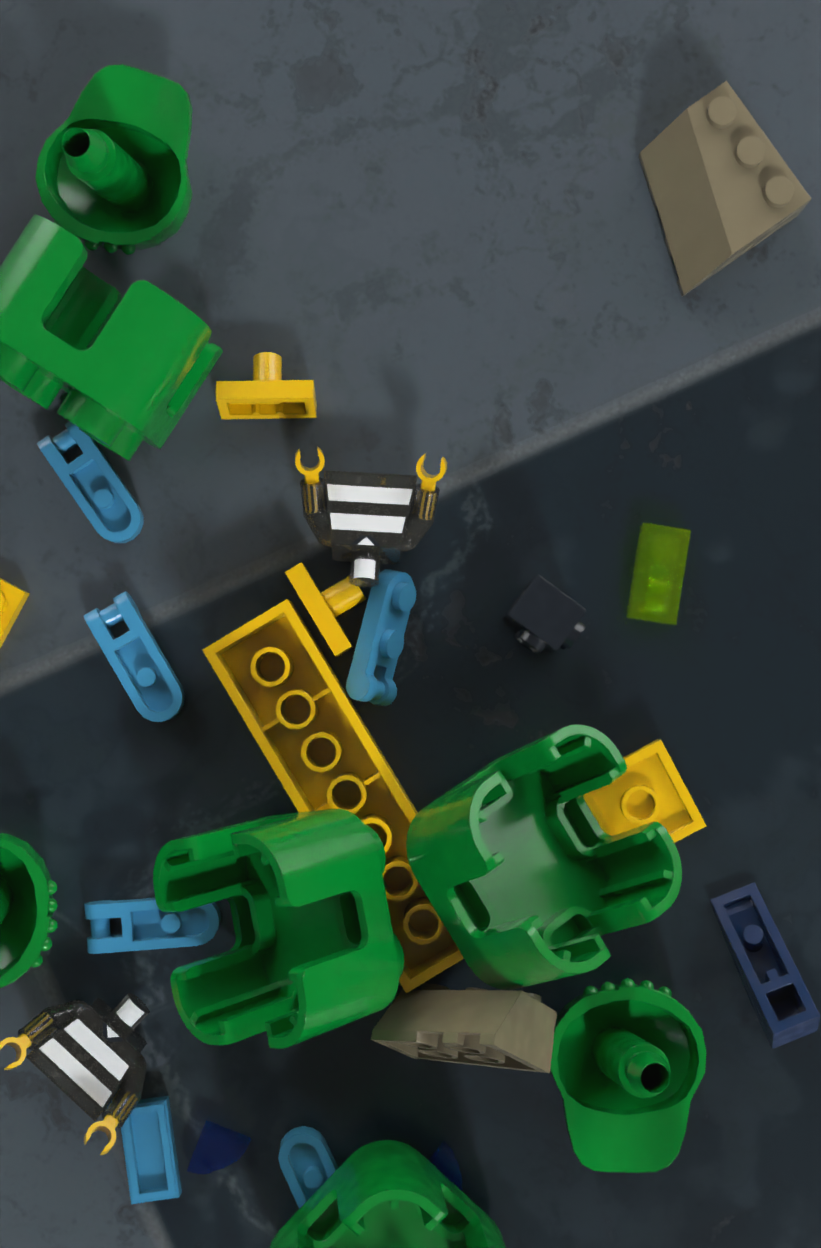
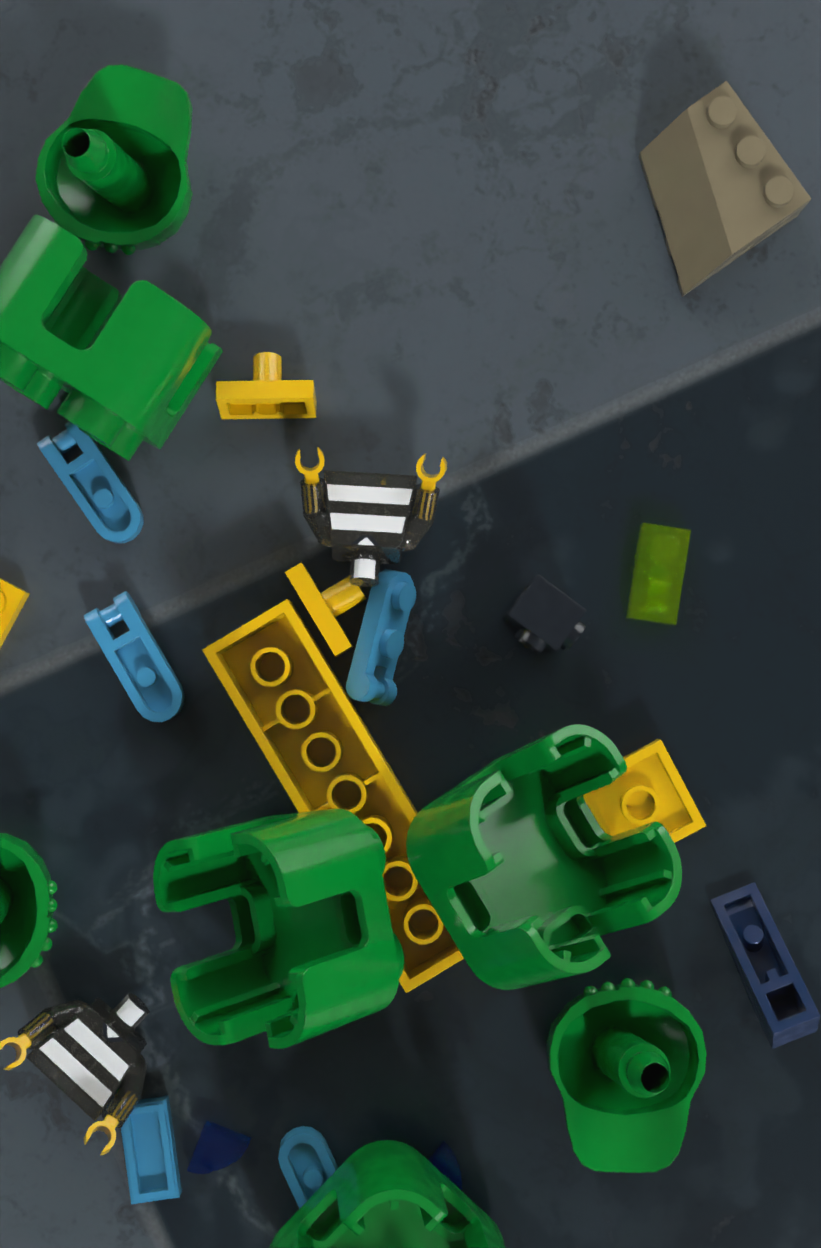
(147, 926): dark azure plate -> none
(470, 1027): dark tan wedge -> none

